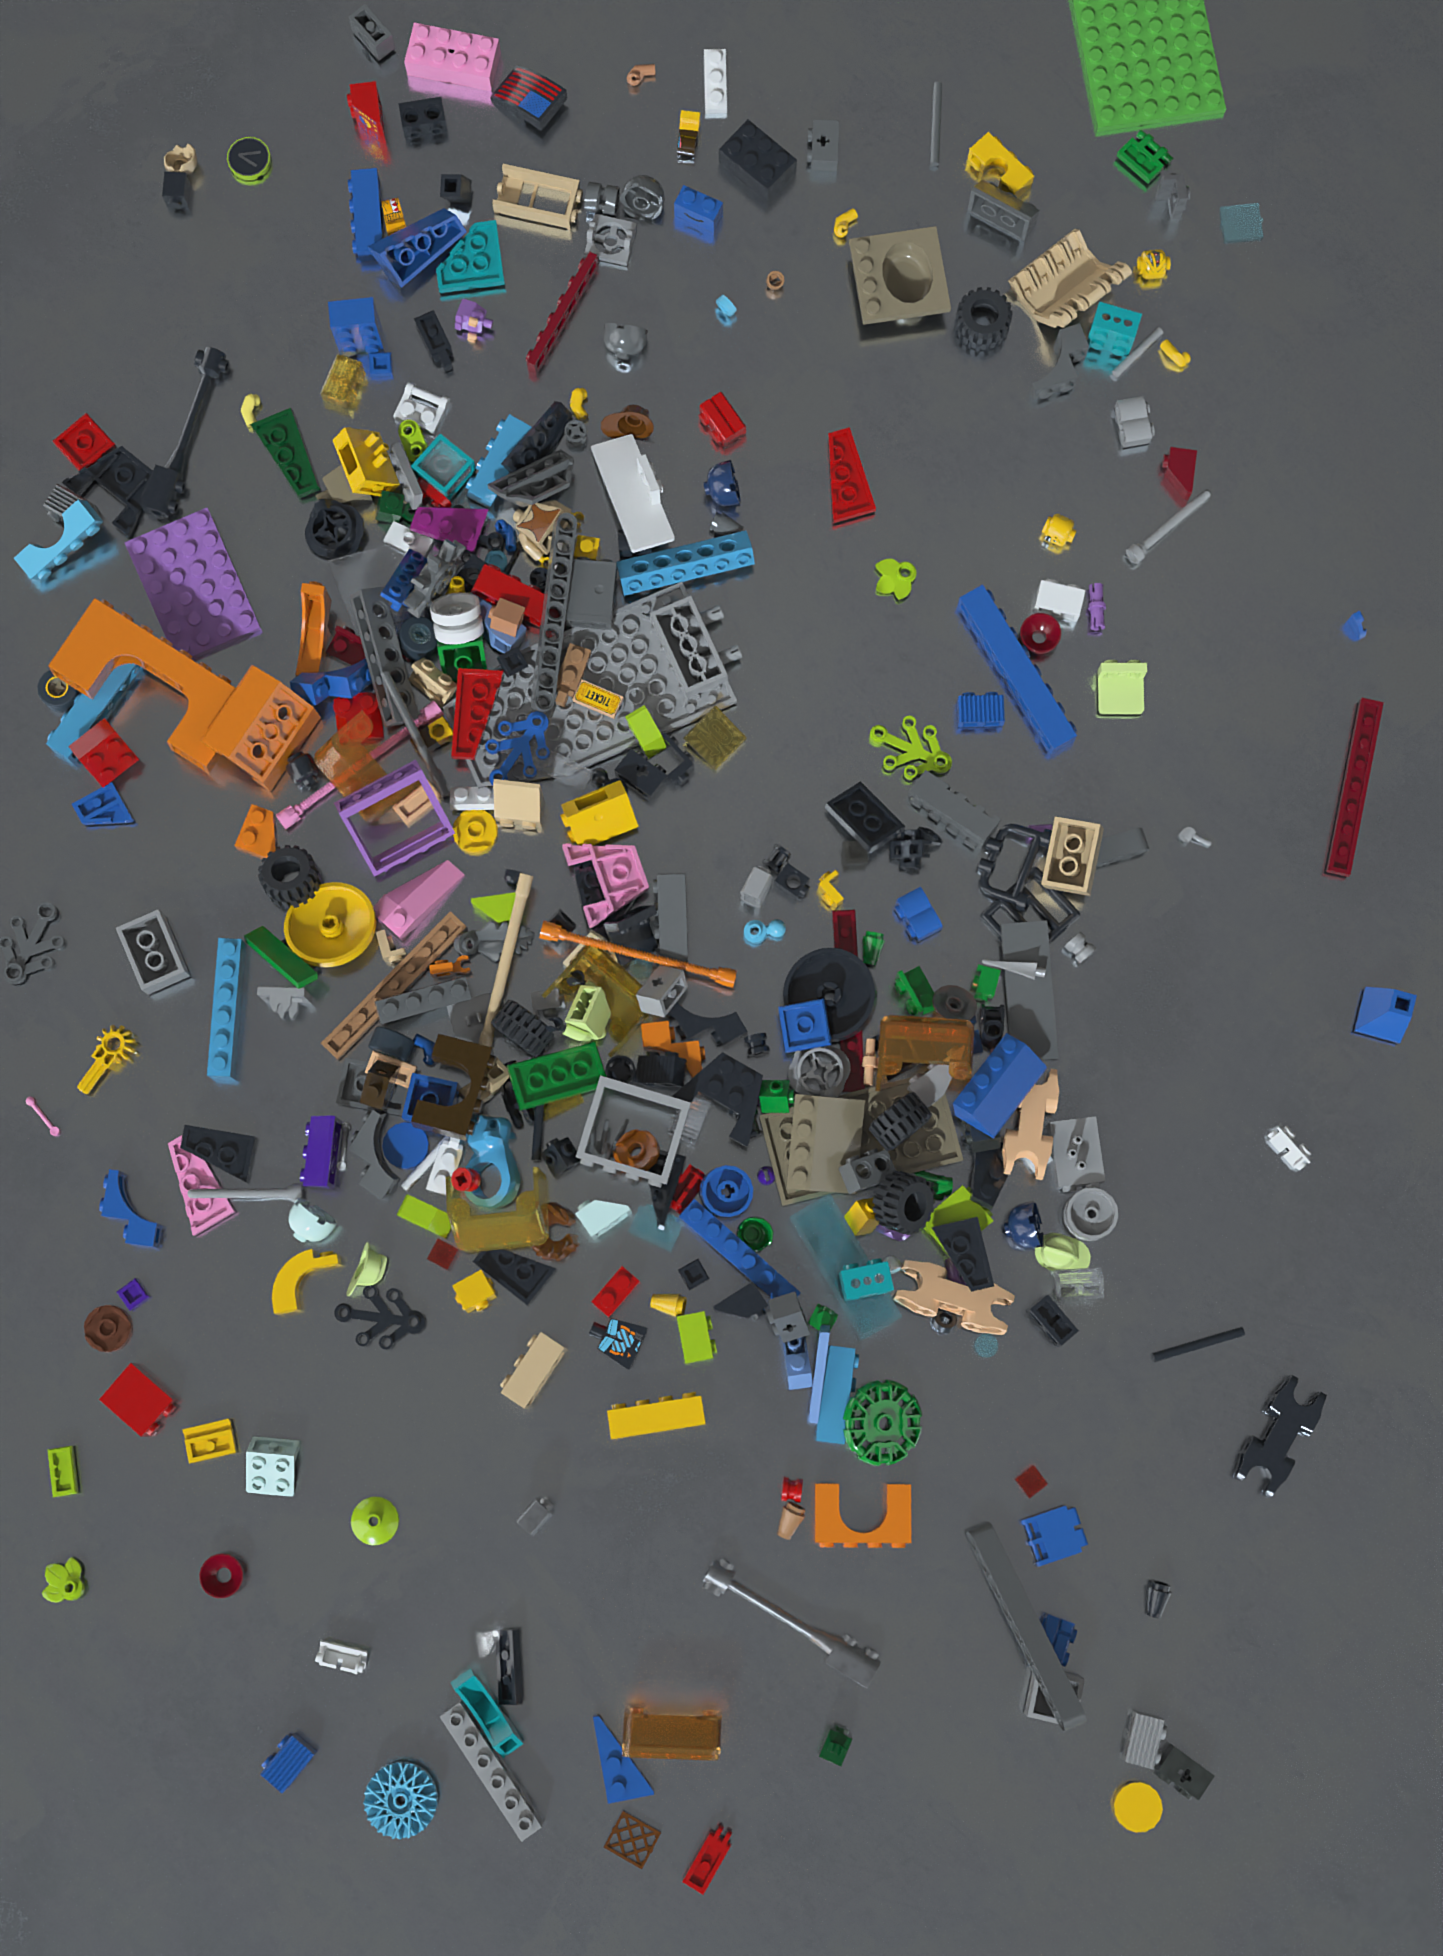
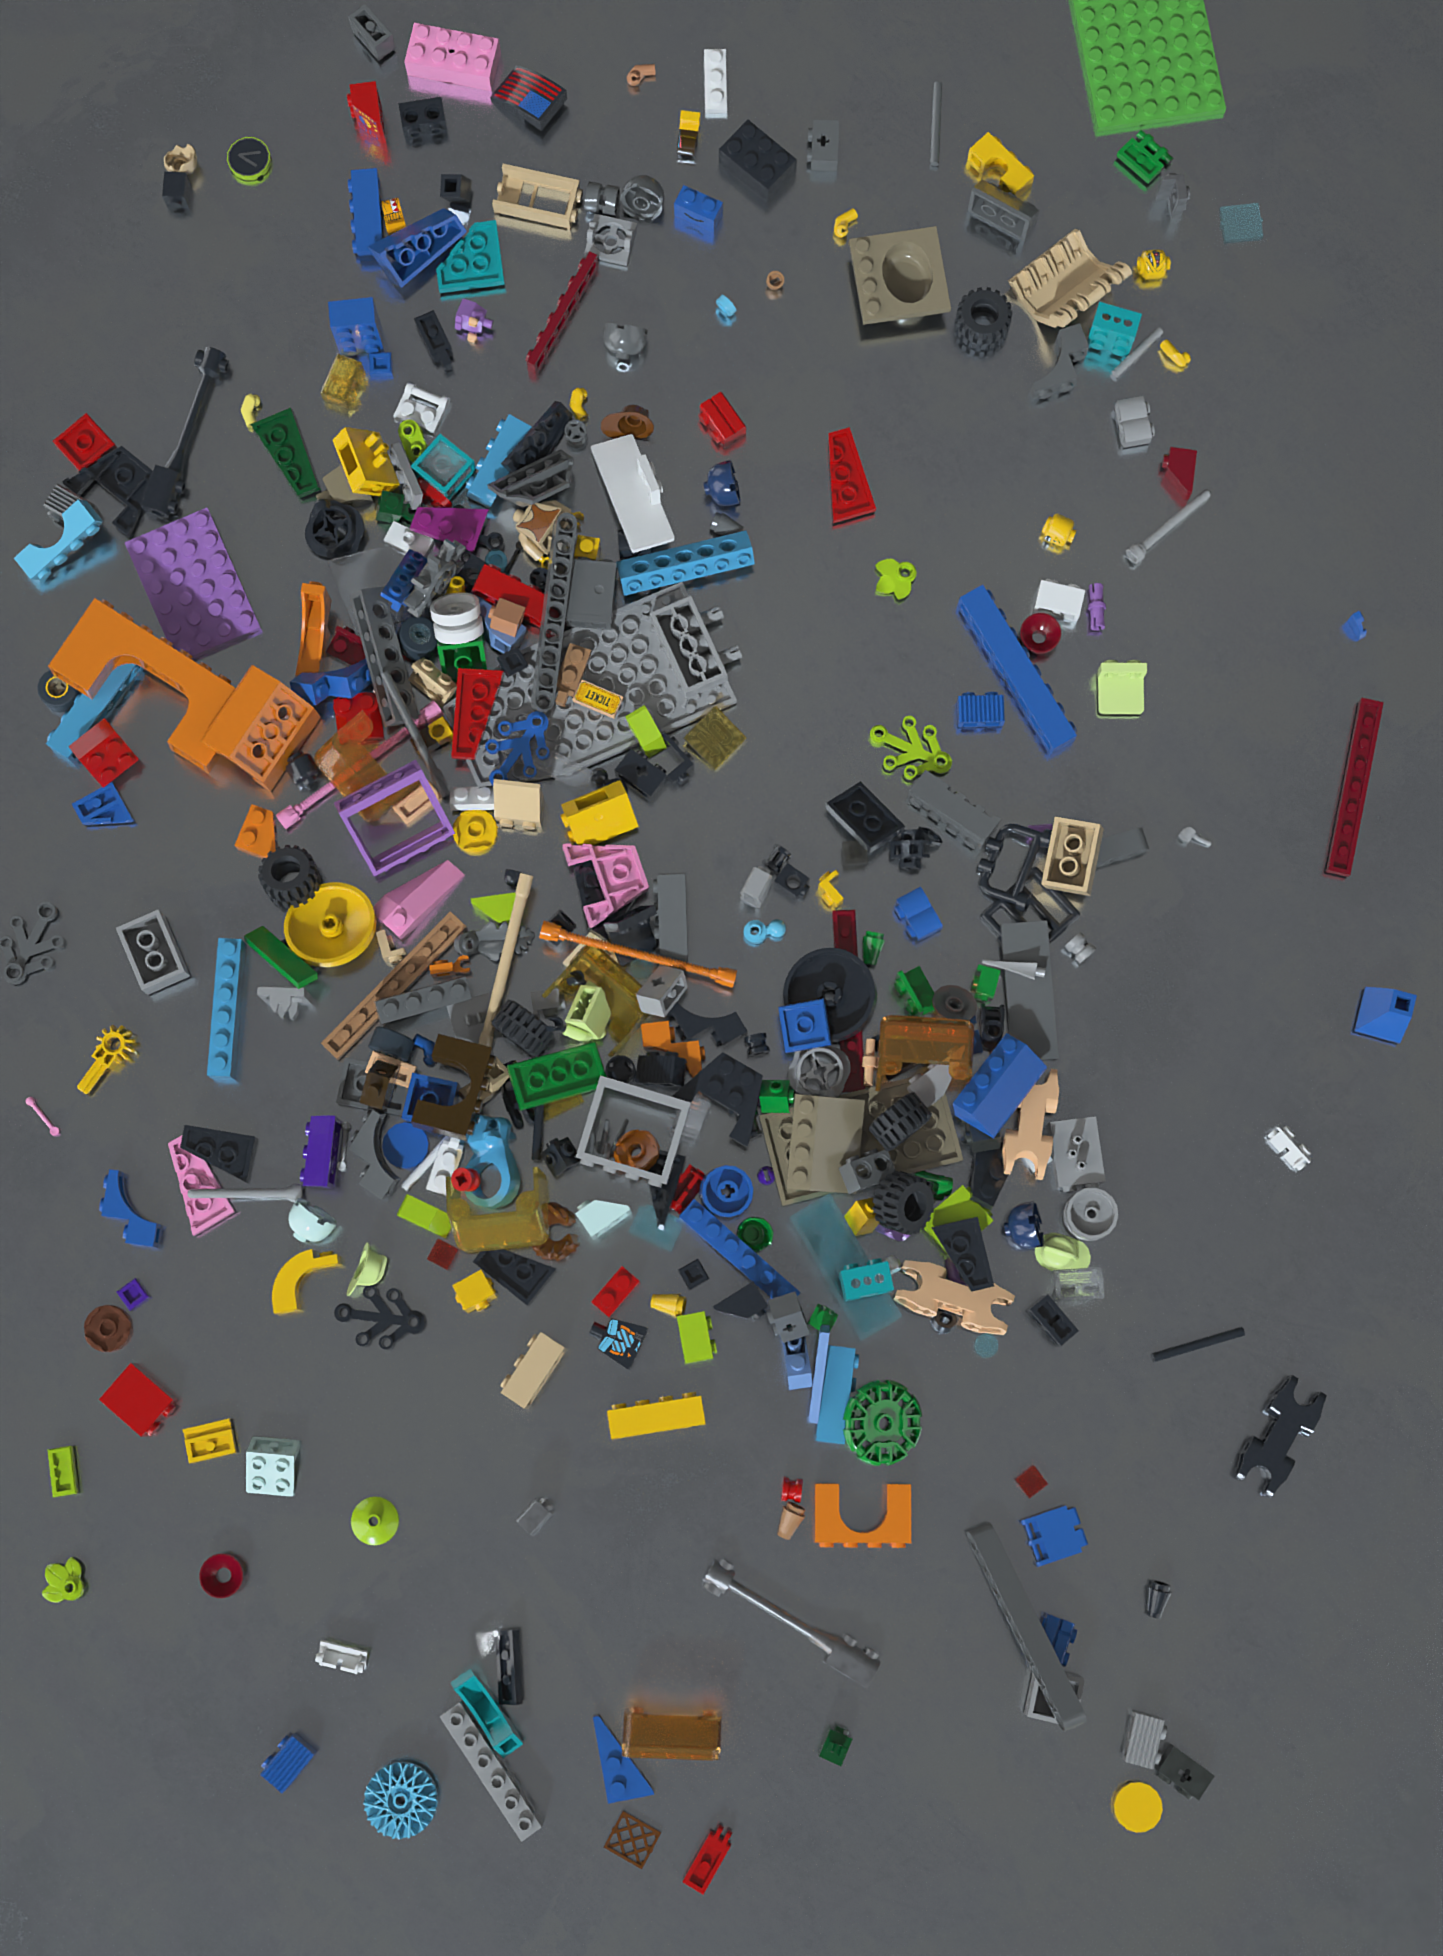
(508, 534): blue arm -> none

